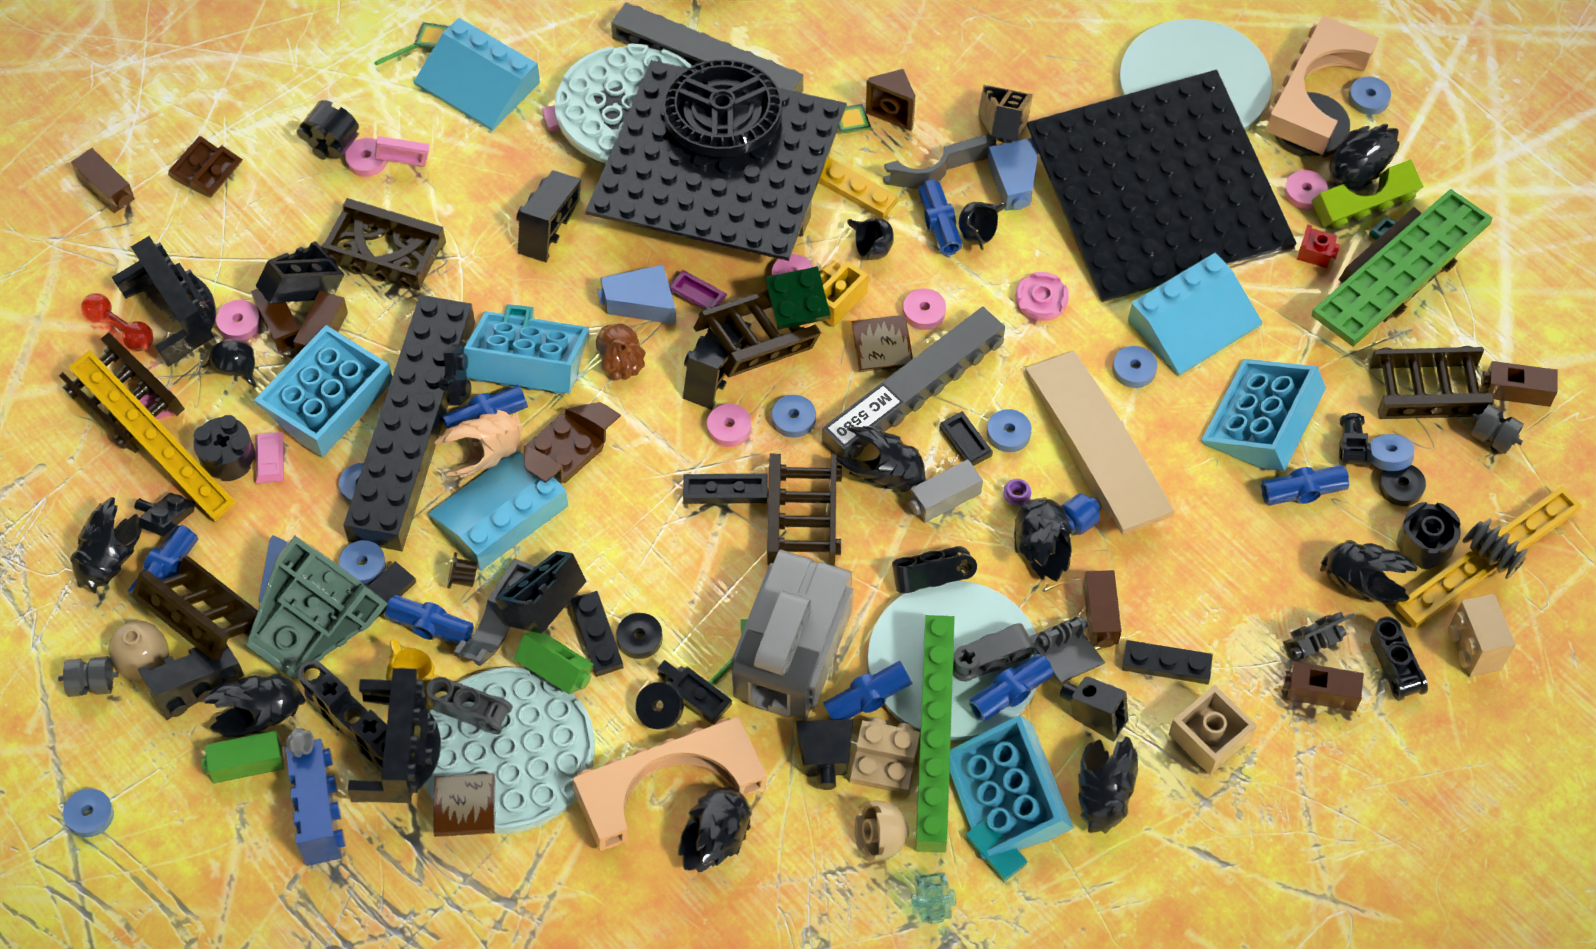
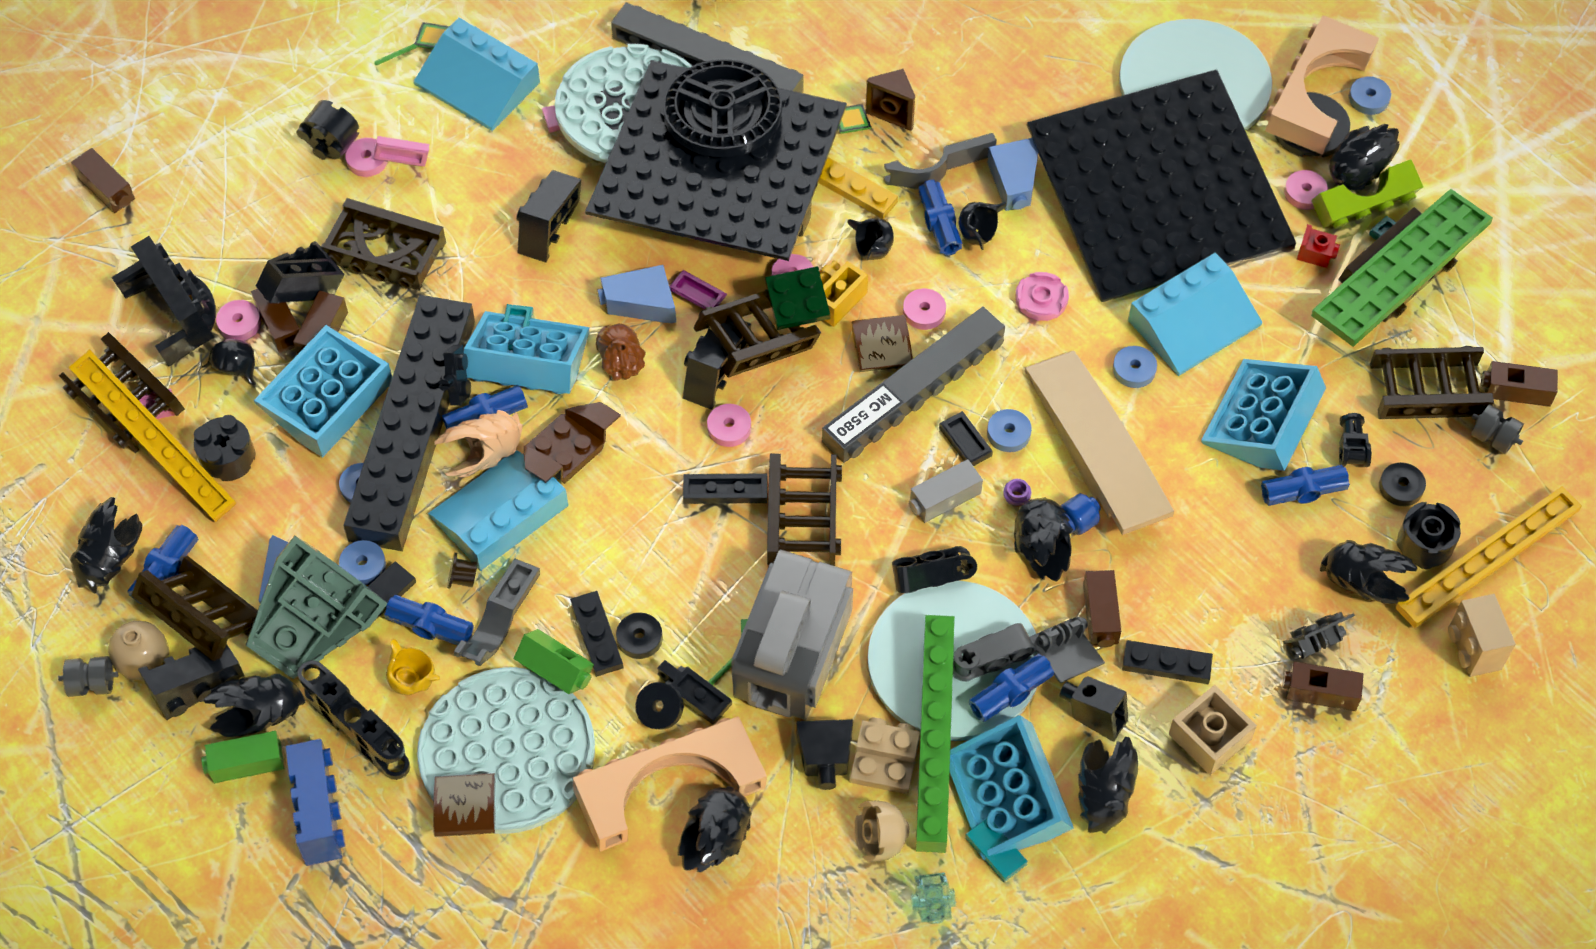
(88, 800): medium blue piece -> none
(98, 308): clear red piece -> none
(165, 514): black plate -> none
(204, 167): reddish brown slope -> none
(269, 457): bright pink tile -> none
(300, 742): light grey plate -> none
(407, 708): black piece -> none
(486, 713): dark grey piece -> none
(542, 593): black wedge -> none
(796, 426): medium blue piece -> none
(868, 692): blue piece -> none
(896, 465): black head -> none
(1004, 112): black wedge -> none
(1392, 452): medium blue piece -> none
(1404, 676): black piece -> none
(1496, 547): dark grey piece -> none

